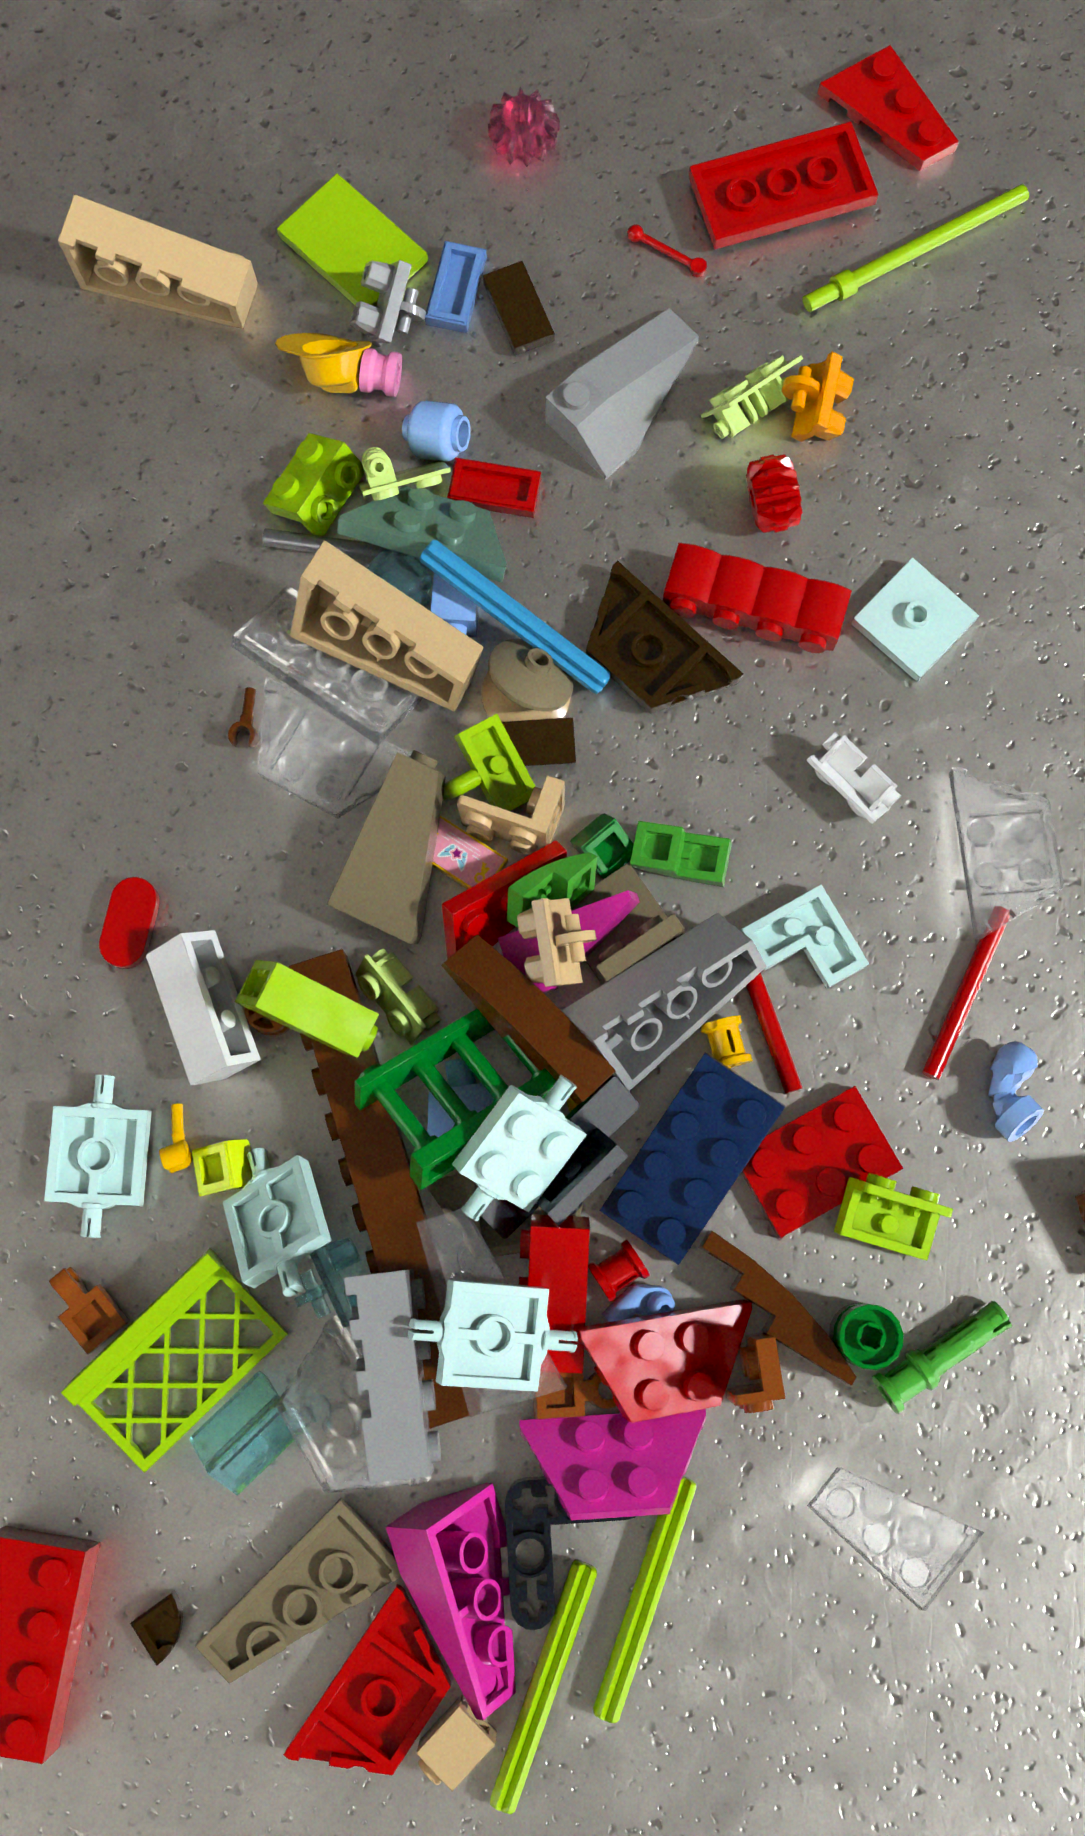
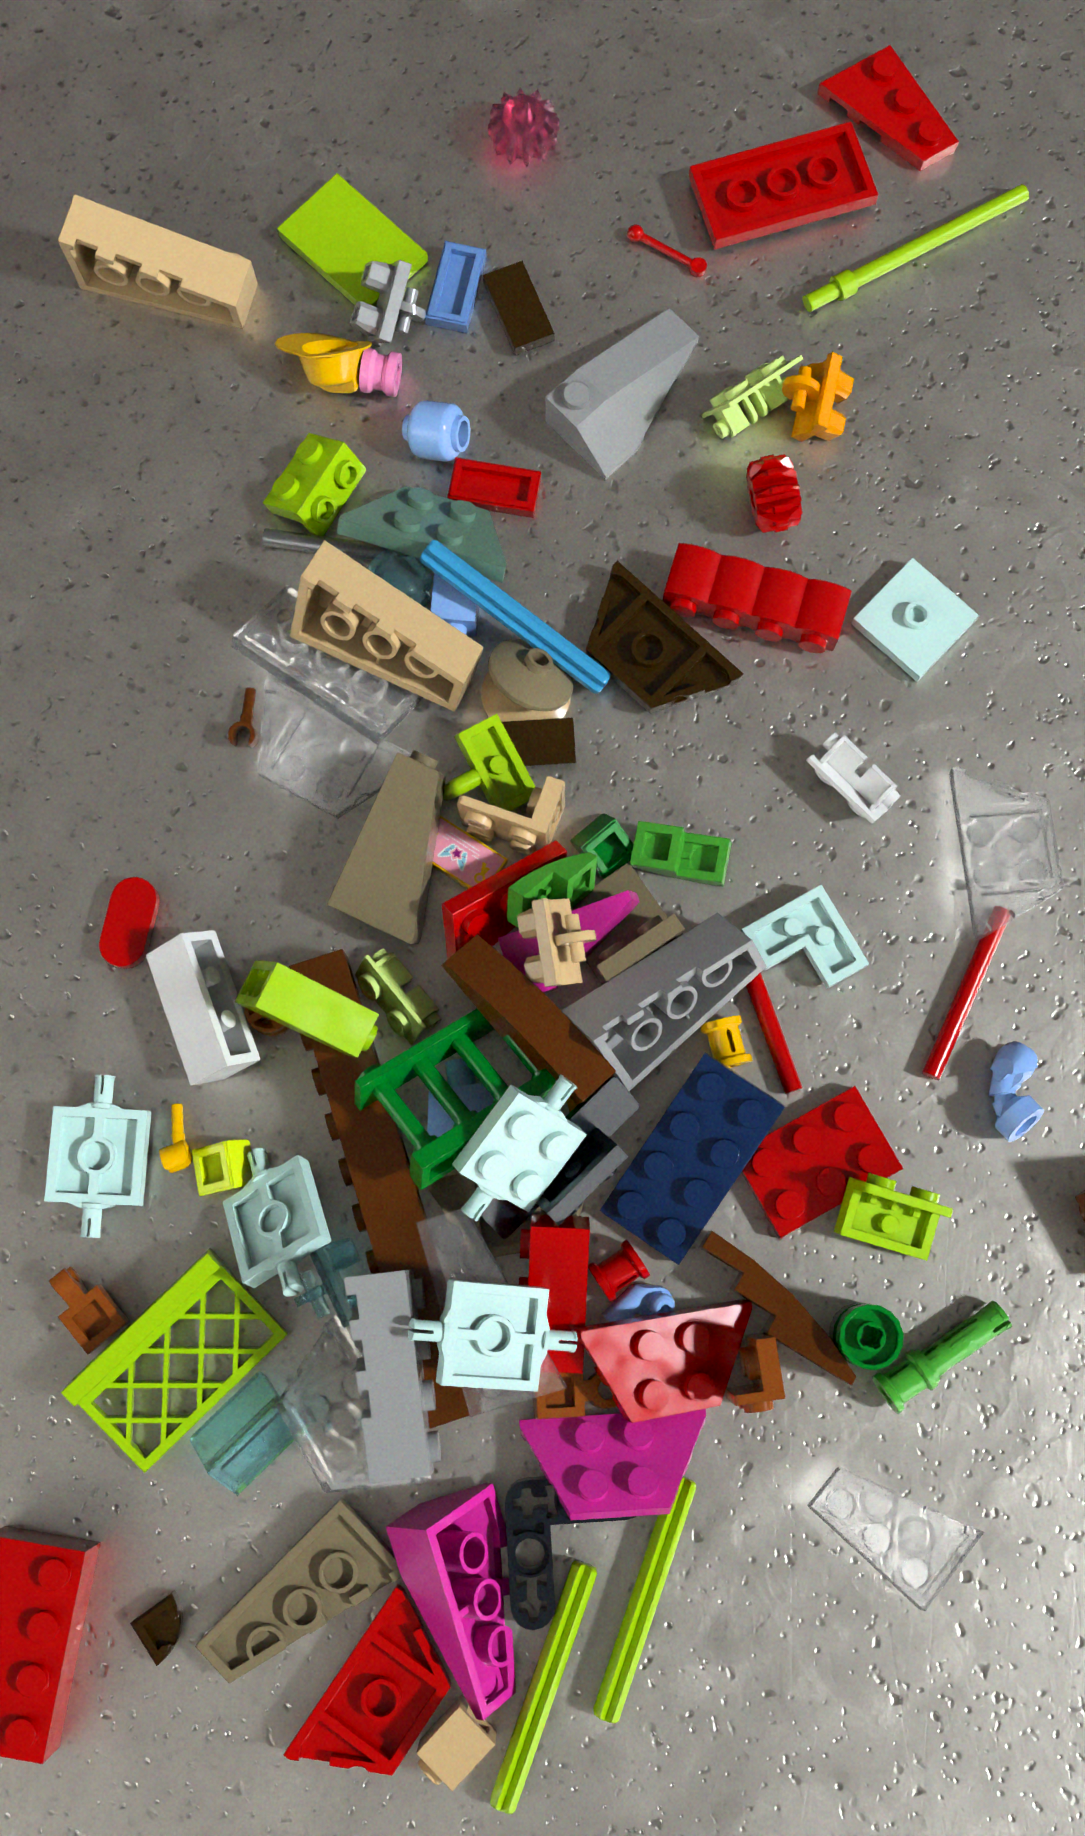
(383, 481): yellowish green hinge -> none

